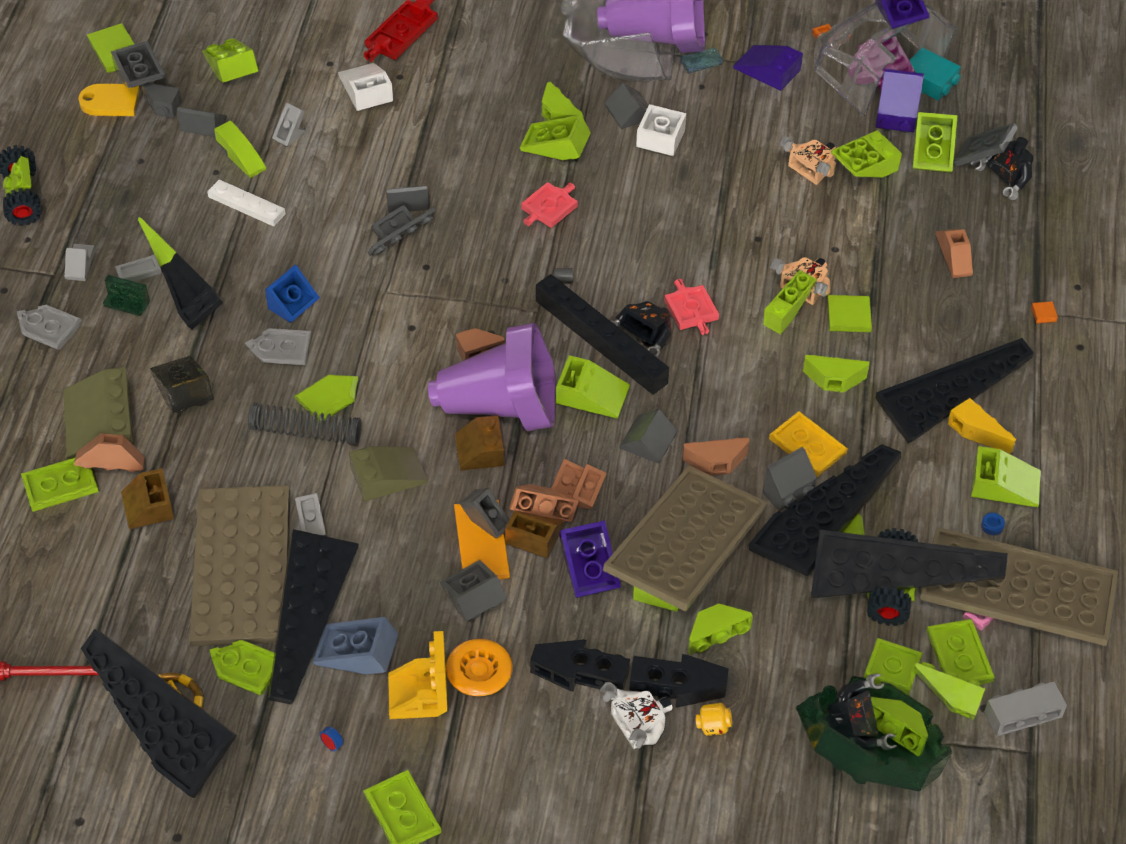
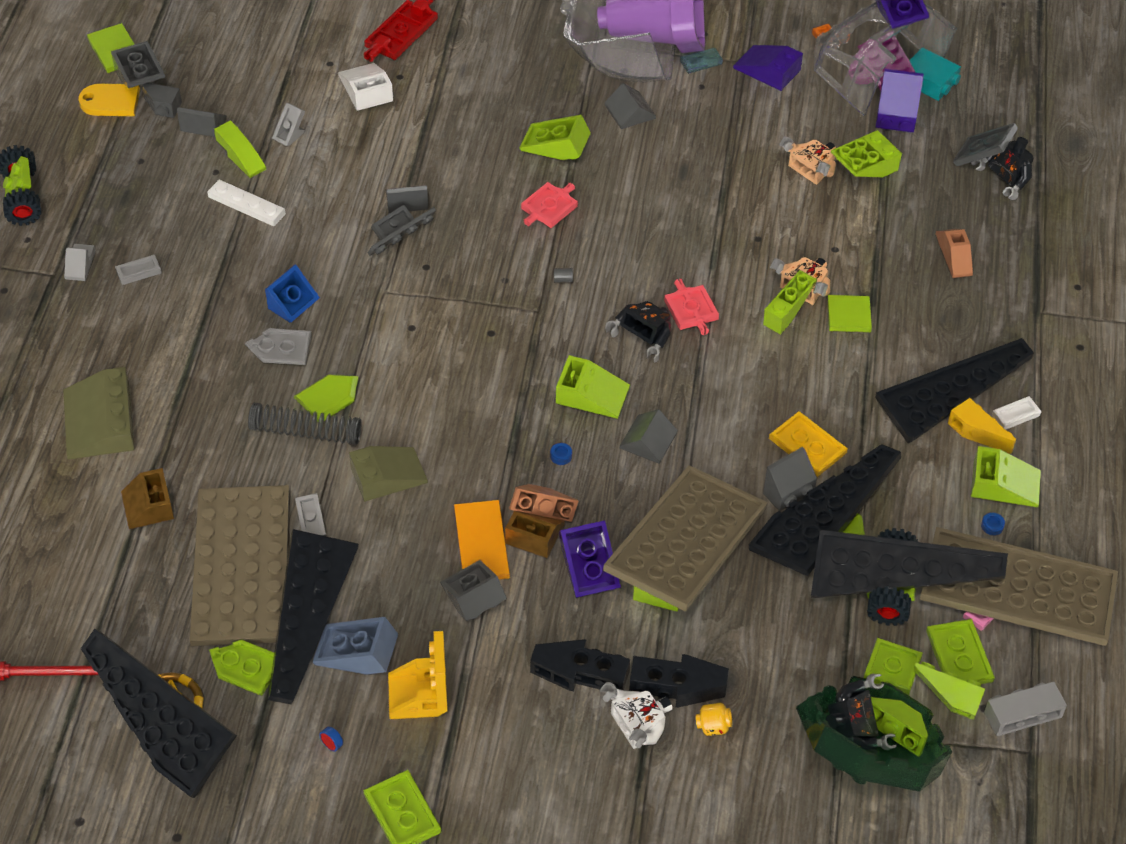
(48, 325): light grey tile -> none
(58, 484): lime tile -> none
(110, 453): nougat slope -> none
(126, 295): clear green bracket -> none
(182, 384): clear smoke slope -> none
(190, 292): black plate -> none
(230, 60): lime slope -> none
(475, 342): nougat slope -> none
(479, 675): light orange wheel -> none
(480, 444): pearl gold slope -> none
(485, 511): dark grey slope -> none
(502, 381): medium lavender cone -> none
(556, 105): lime slope -> none
(561, 454): none -> blue tile
(579, 482): nougat slope -> none
(602, 334): black brick -> none
(661, 130): white brick -> none
(716, 456): nougat slope -> none
(717, 626): lime slope -> none
(835, 373): lime slope -> none
(934, 142): lime slope -> none
(1016, 413): none -> white tile
(1044, 312): orange tile -> none

